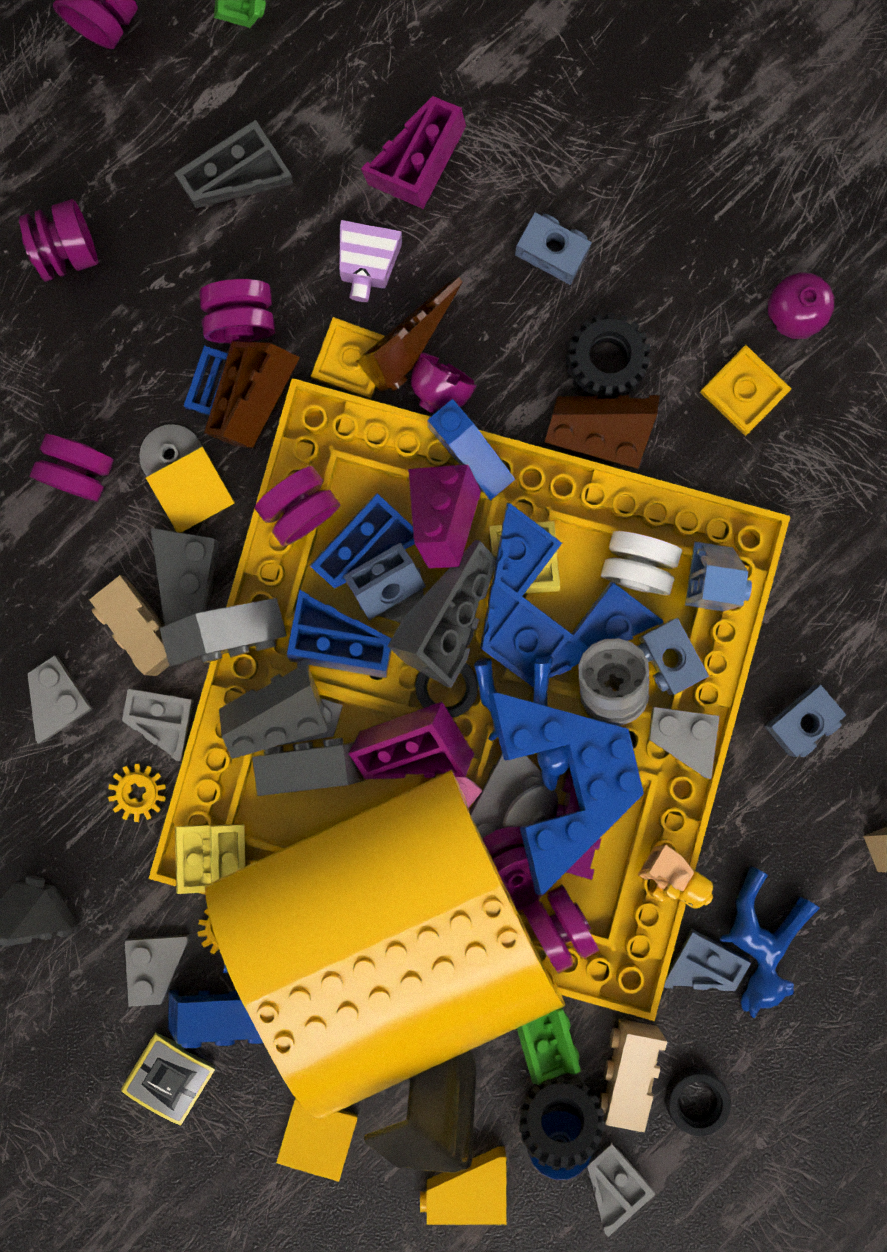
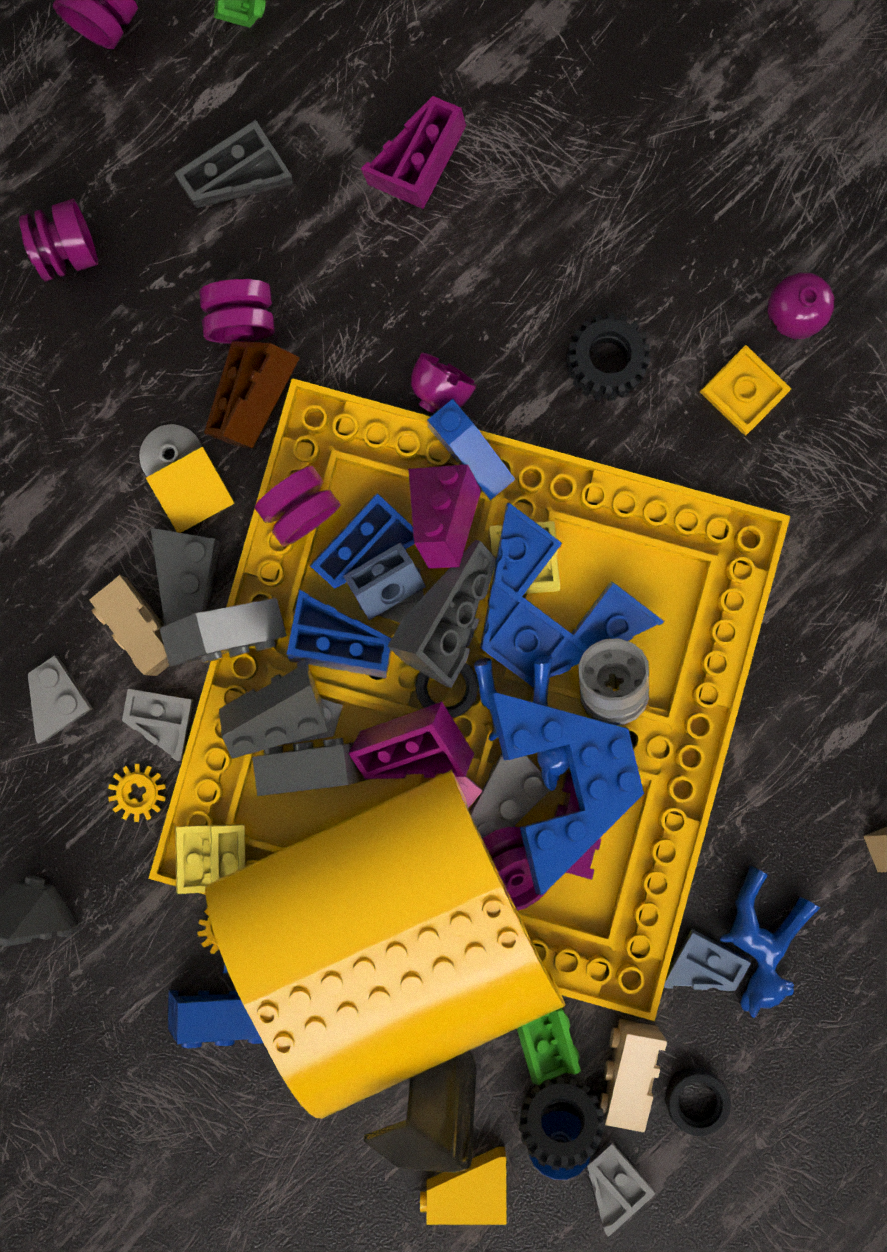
(72, 465): magenta wheel -> none
(151, 966): light grey wing -> none
(167, 1079): slope -> none
(197, 379): blue tile -> none
(317, 1143): yellow tile -> none
(338, 357): yellow tile -> none
(367, 257): lavender torso -> none
(401, 347): reddish brown wedge -> none
(531, 807): light grey dish -> none
(560, 264): sand blue brick -> none
(560, 928): magenta wheel -> none
(604, 427): reddish brown wedge -> none
(641, 558): white wheel -> none
(675, 878): piece -> none
(686, 737): light grey wing -> none
(689, 667): sand blue brick -> none
(717, 578): medium blue wedge -> none
(787, 727): sand blue brick -> none

